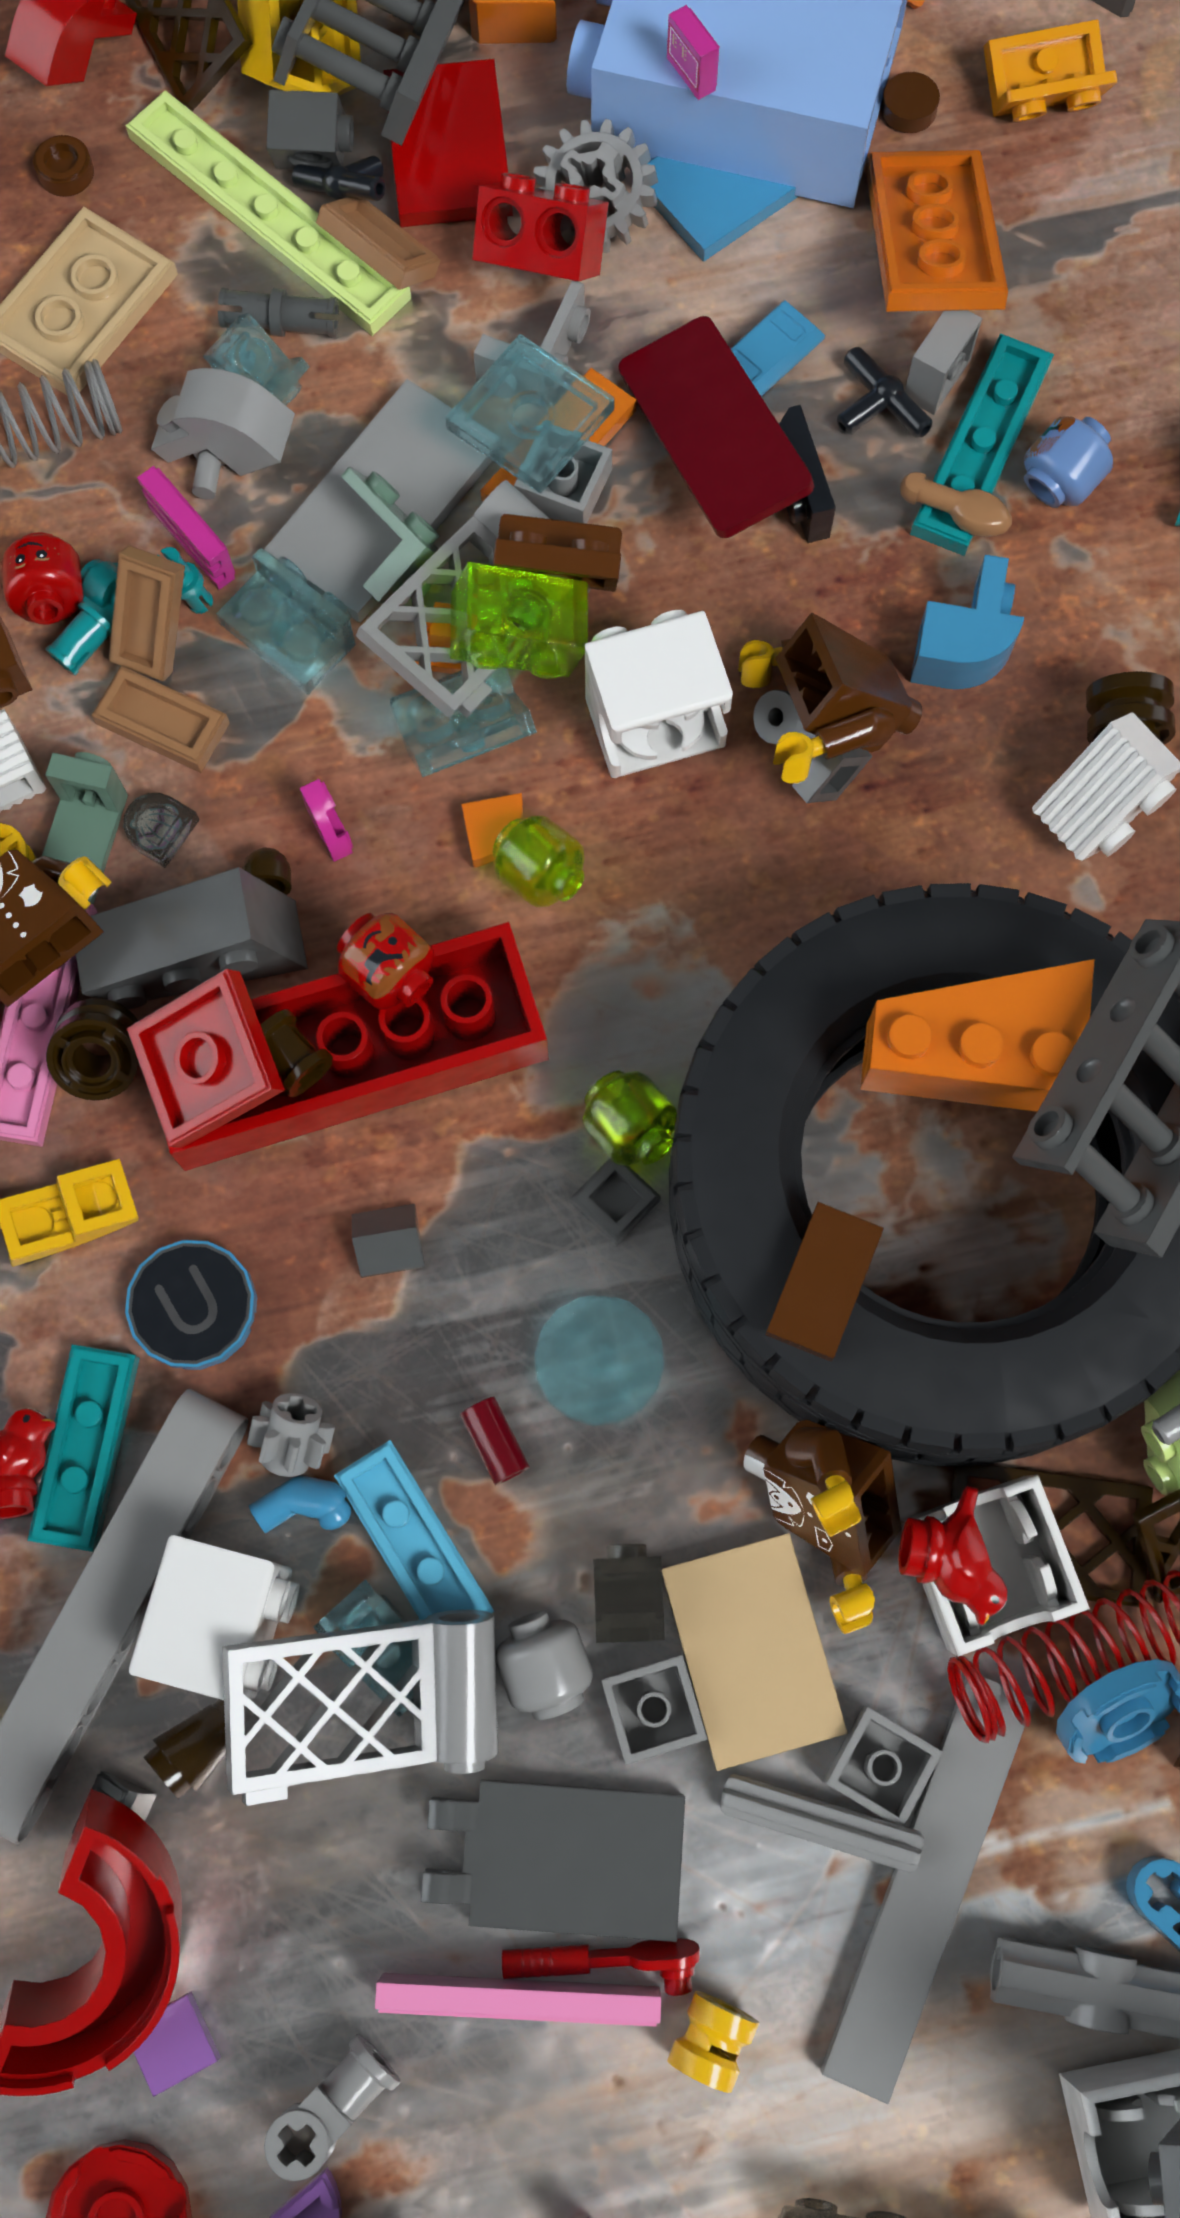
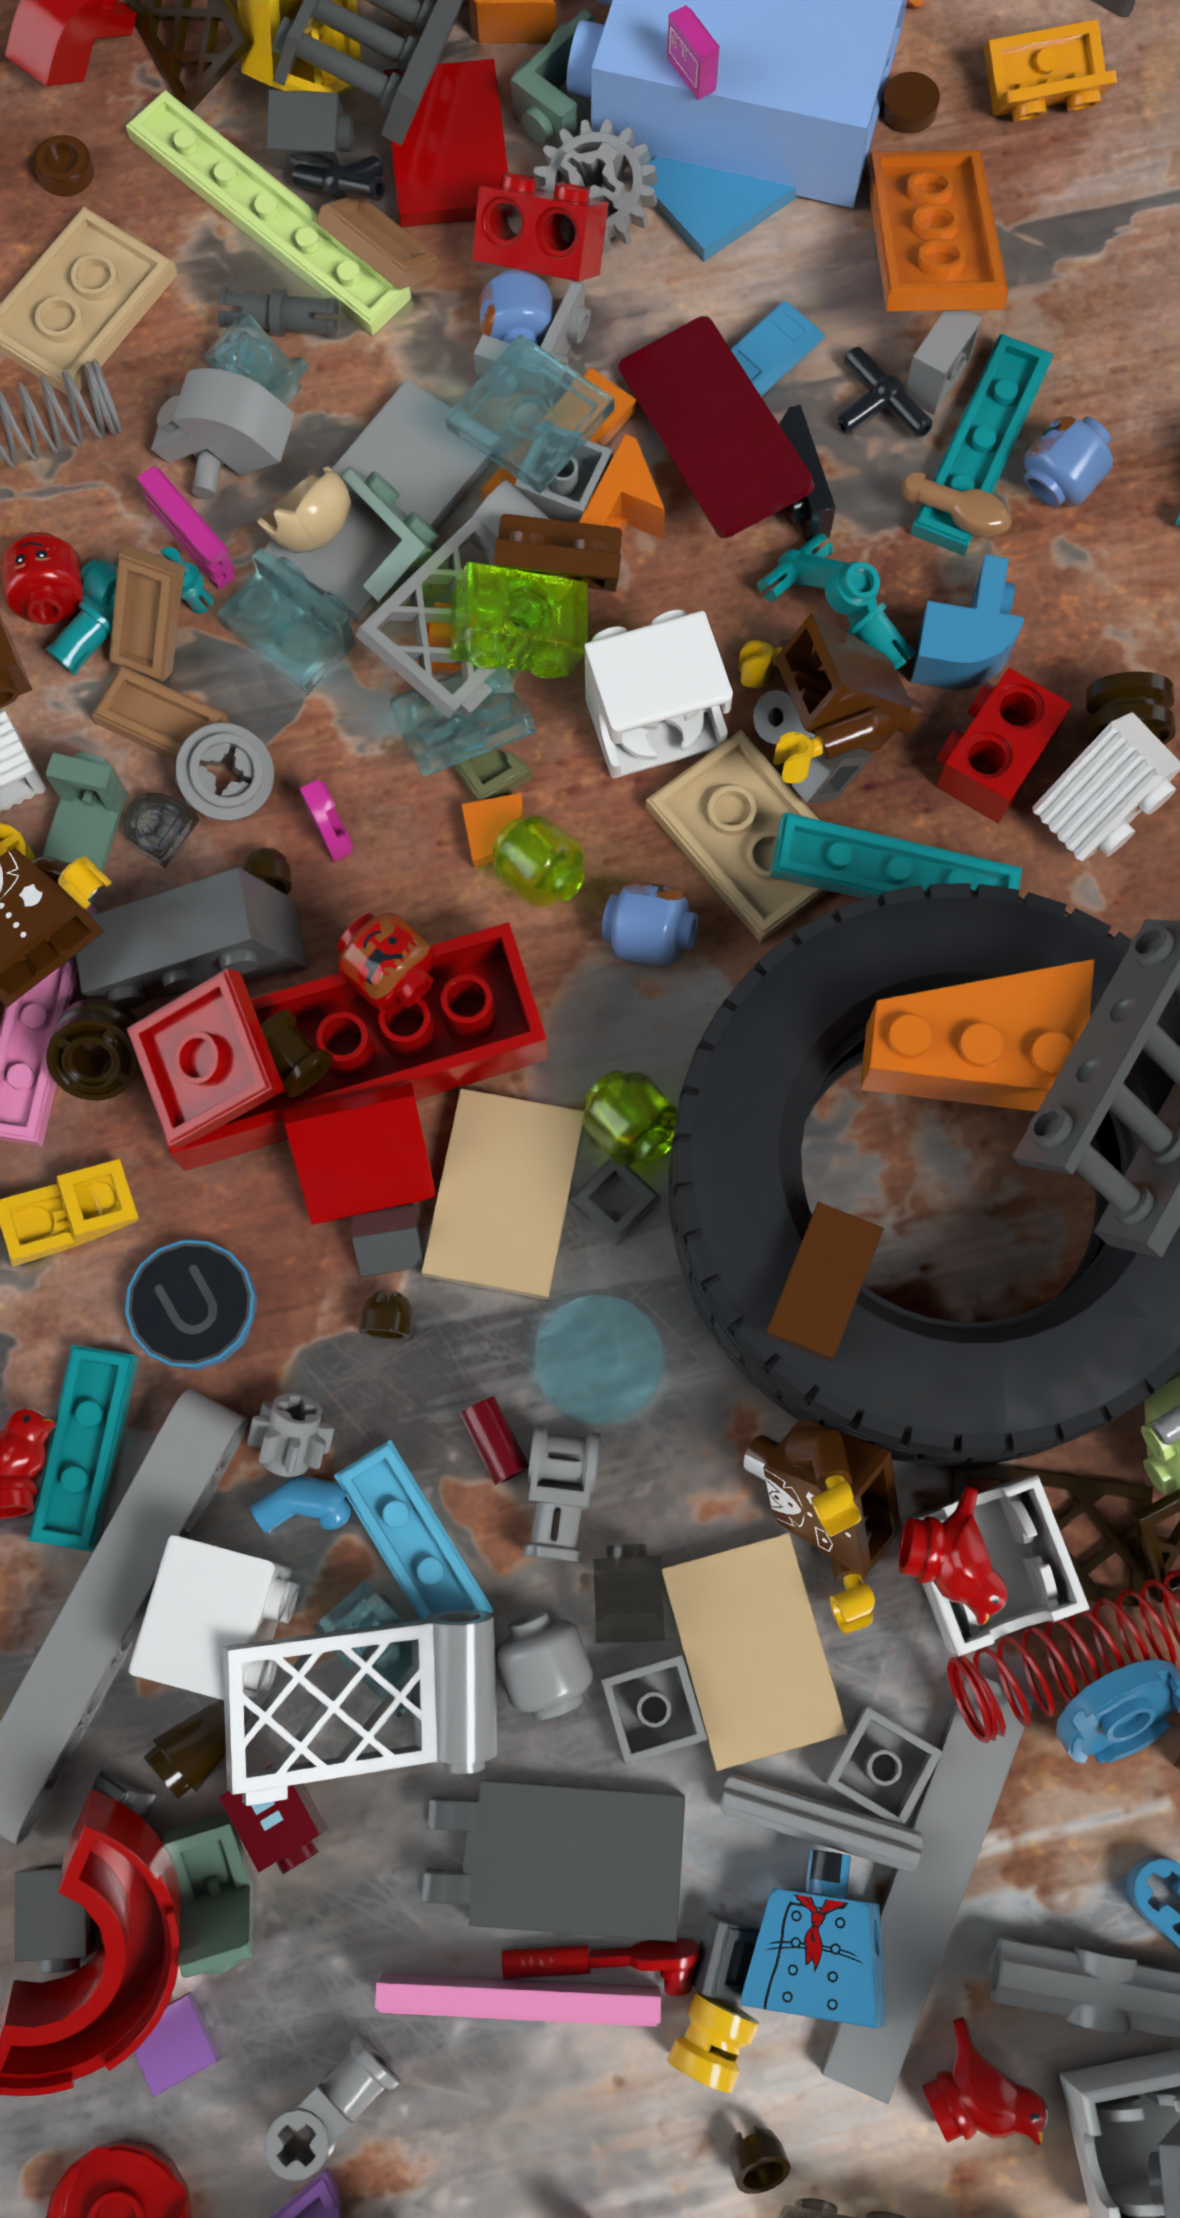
(49, 1924): none -> dark grey brick
(214, 1894): none -> sand green bracket
(250, 762): none -> light grey gear
(277, 1829): none -> dark red brick
(309, 513): none -> tan hair
(360, 1153): none -> red tile
(387, 1319): none -> dark brown hinge
(493, 774): none -> olive tile
(504, 1194): none -> tan tile
(516, 305): none -> medium blue head
(535, 91): none -> sand green bracket
(560, 1487): none -> light grey connector
(627, 494): none -> orange slope
(649, 924): none -> medium blue head
(724, 1957): none -> dark grey slope
(727, 825): none -> tan tile
(758, 2161): none -> dark brown hinge
(820, 1950): none -> dark azure torso
(849, 591): none -> teal pin
(872, 863): none -> teal tile
(982, 2097): none -> red animal
(1007, 747): none -> red brick

